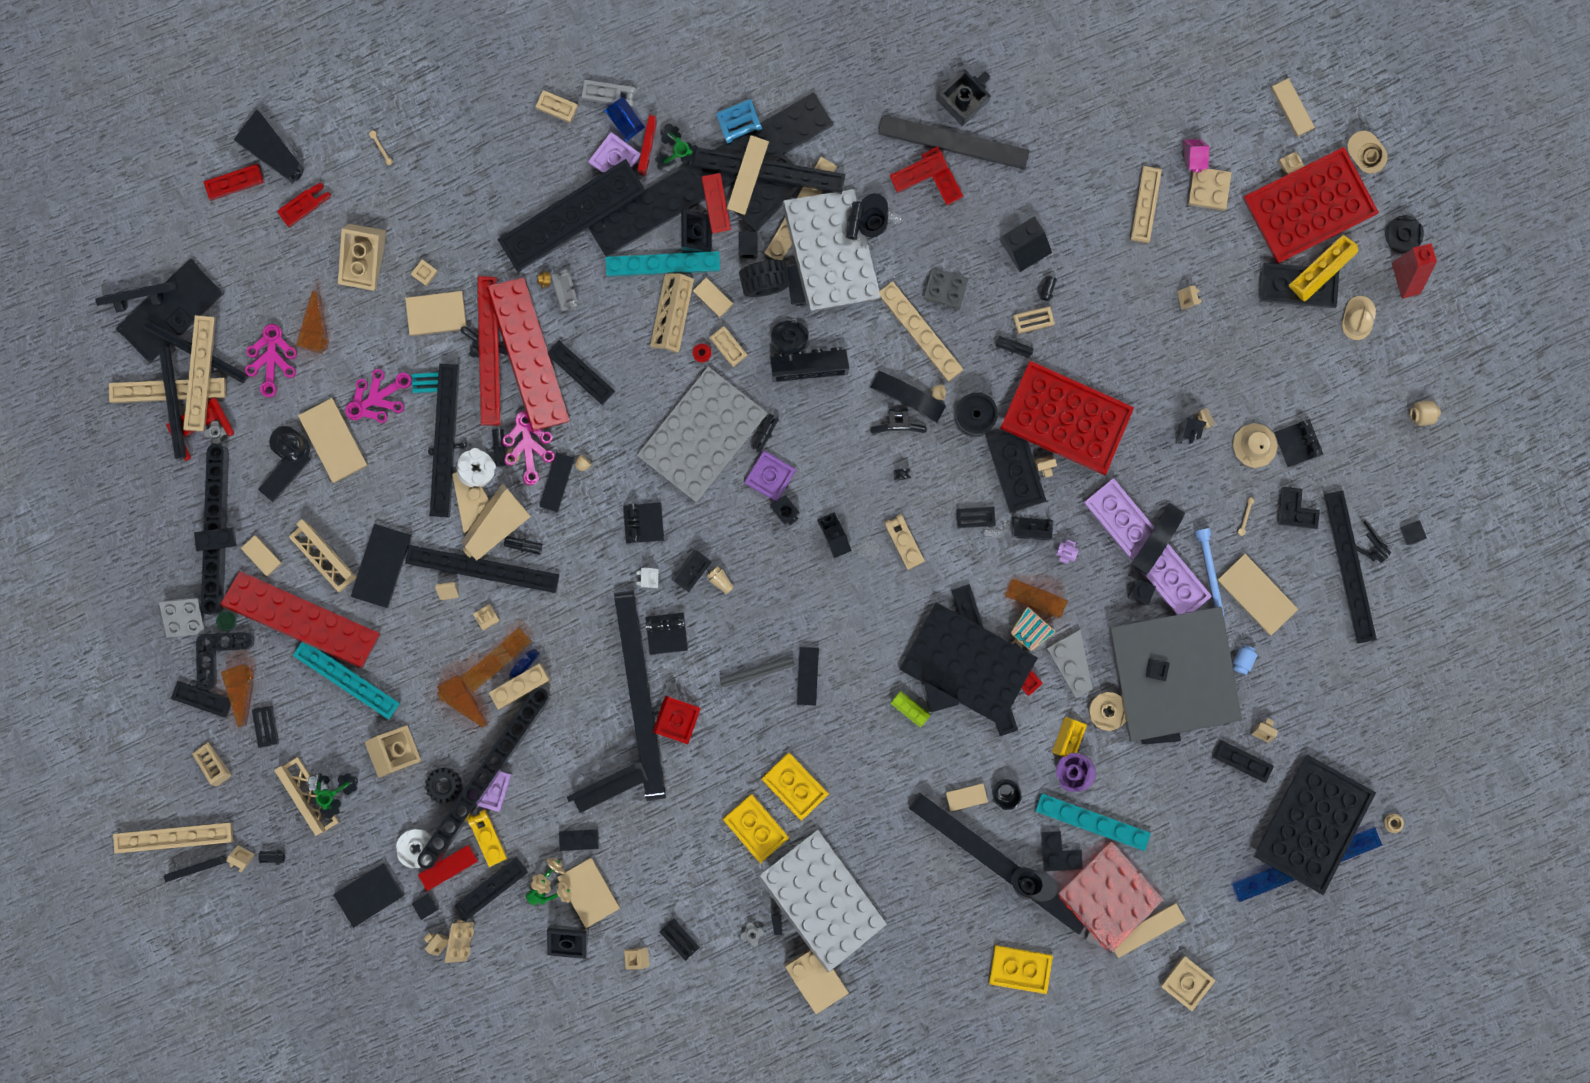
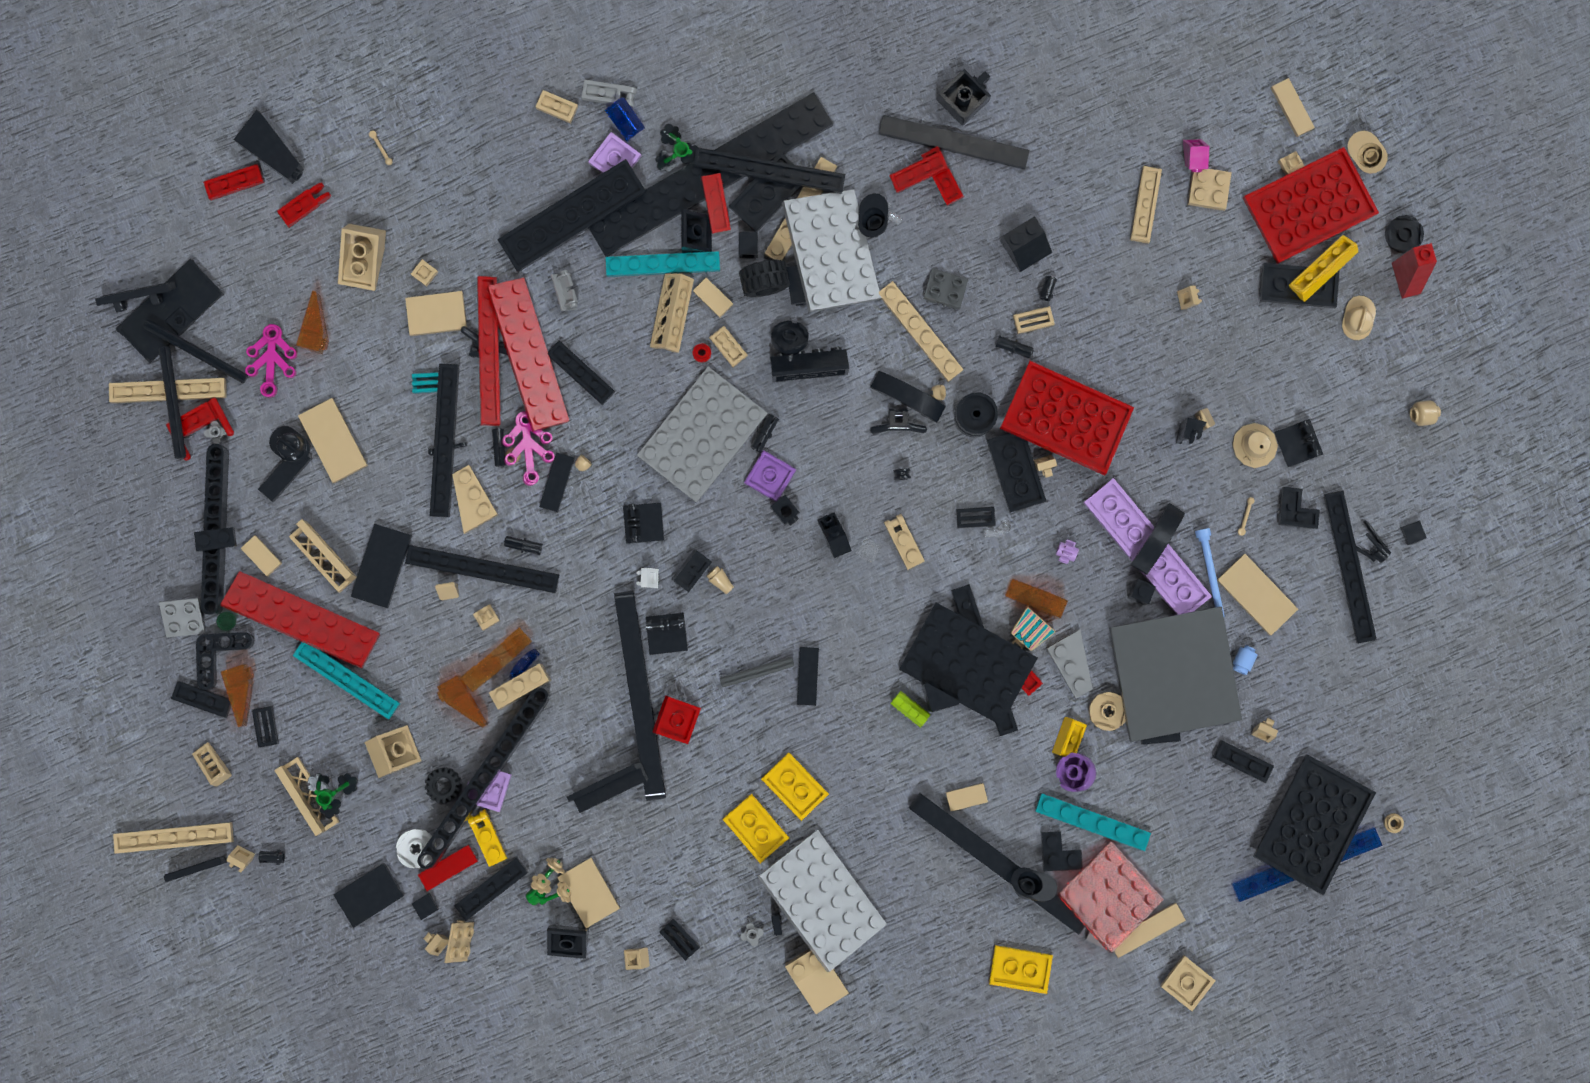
(199, 373): tan plate -> none
(375, 397): dark pink plant -> none
(478, 458): white plate -> none
(495, 523): tan slope -> none
(544, 279): pearl gold plate -> none
(579, 840): black plate -> none
(647, 145): red tile -> none
(736, 116): dark azure plate -> none
(748, 175): tan tile -> none
(854, 220): black axle -> none
(1007, 794): black hair -> none
(1032, 528): black hinge -> none
(1157, 669): black tile -> none

